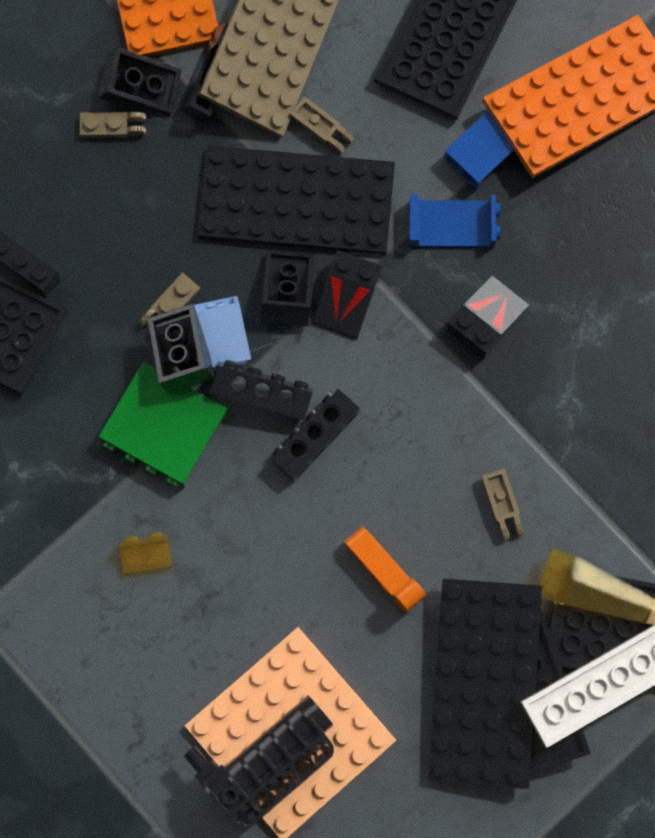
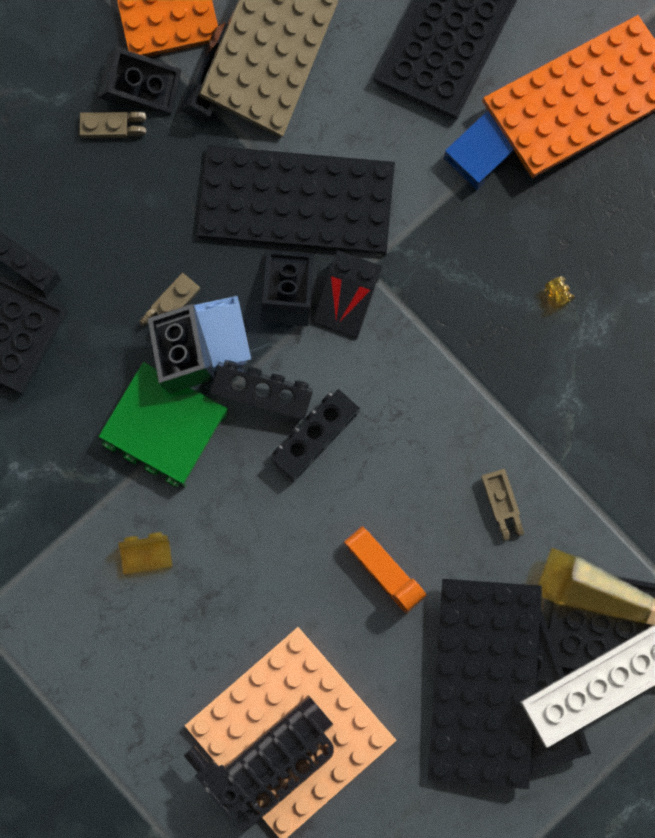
(320, 124): dark tan hinge -> none
(453, 223): blue panel -> none
(487, 316): black slope -> none
(559, 292): none -> clear yellow bush

